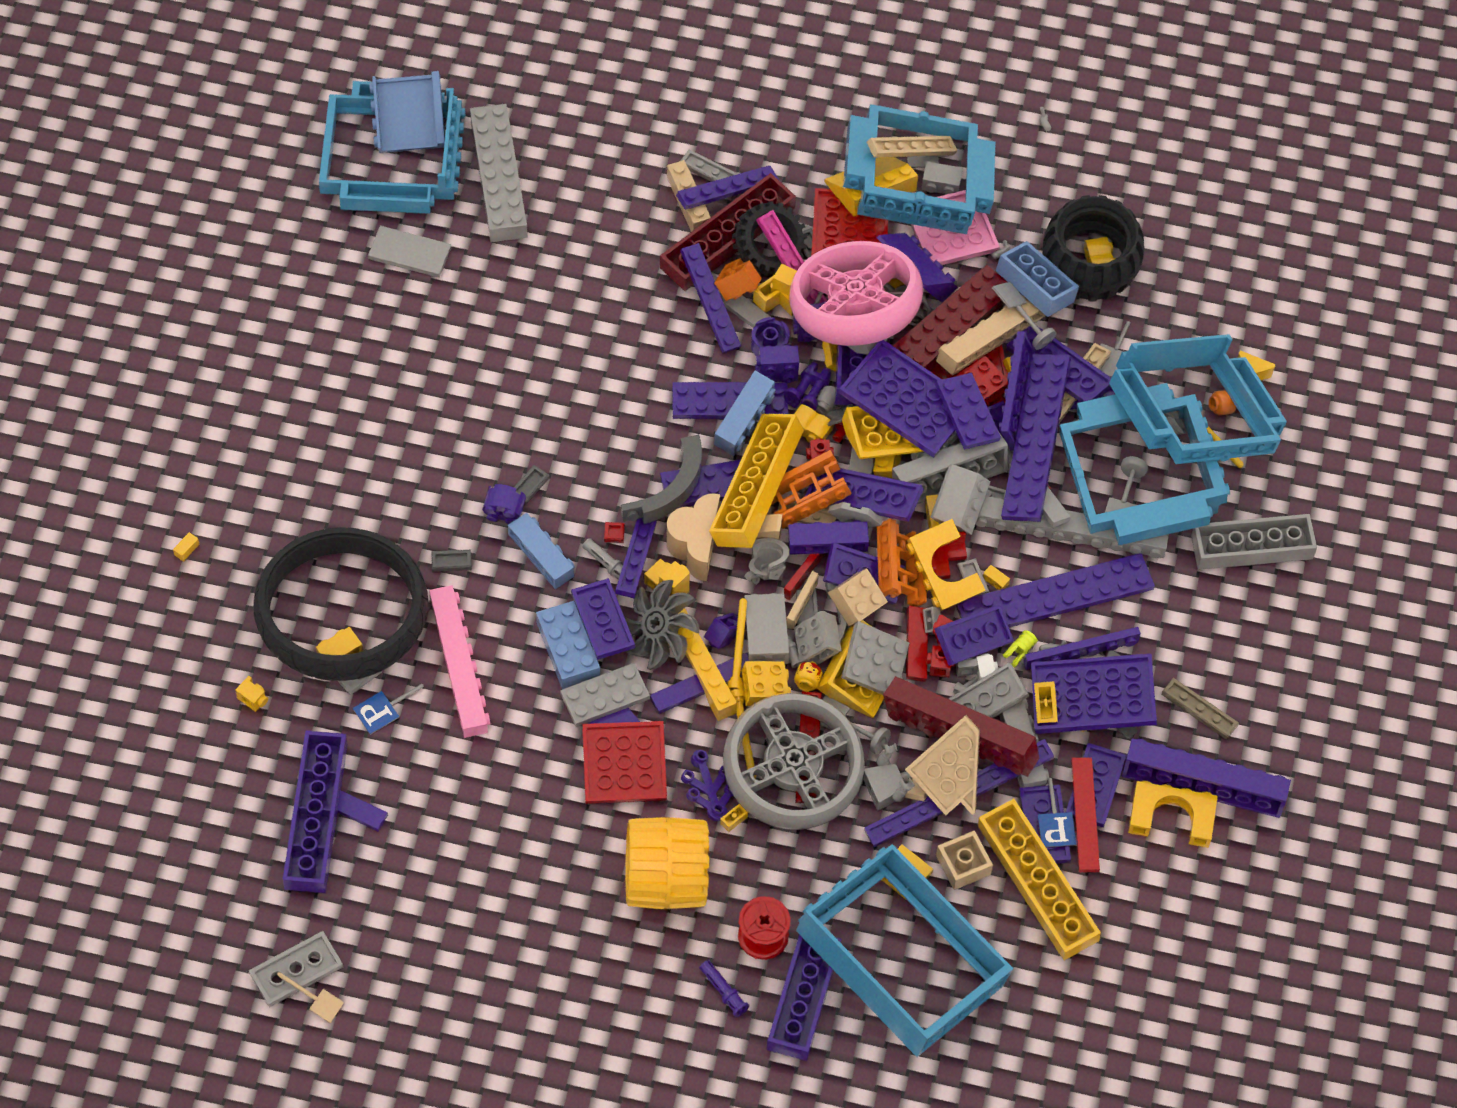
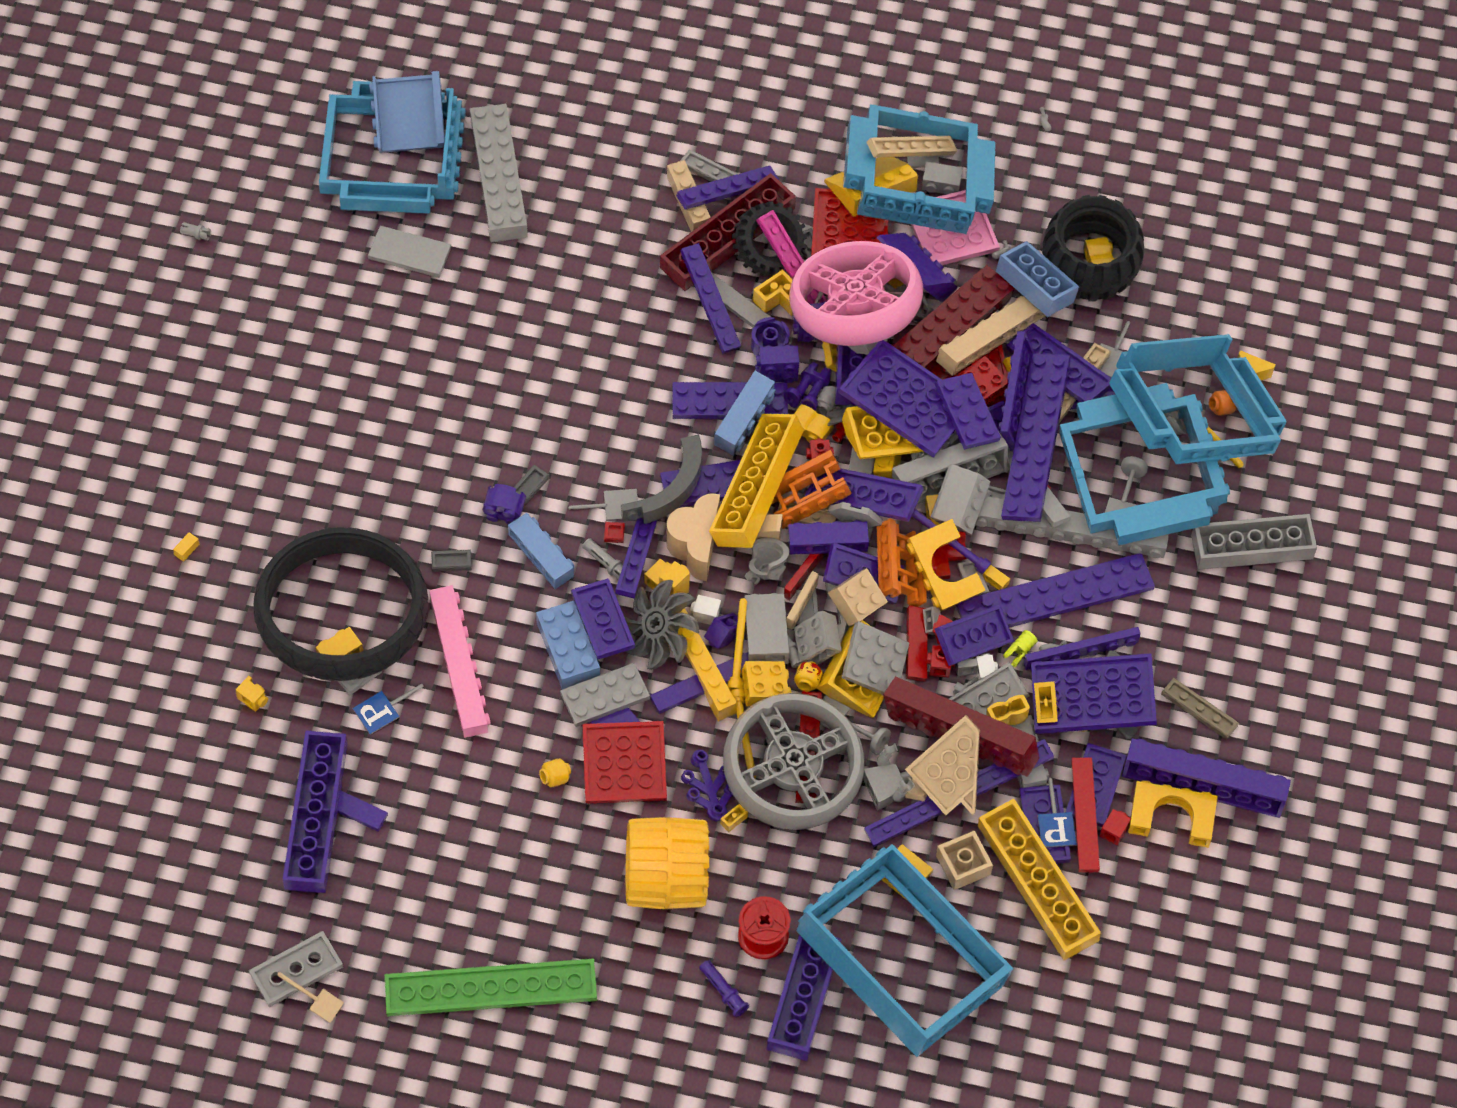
(198, 232): none -> light grey pin
(490, 987): none -> bright green plate
(555, 772): none -> yellow head
(613, 502): none -> light grey piece
(705, 609): none -> white brick
(737, 279): orange brick -> none
(783, 279): yellow brick -> none
(980, 563): none -> dark purple piece
(1011, 712): none -> yellow brick
(1012, 299): light grey piece -> none
(1115, 827): none -> red brick

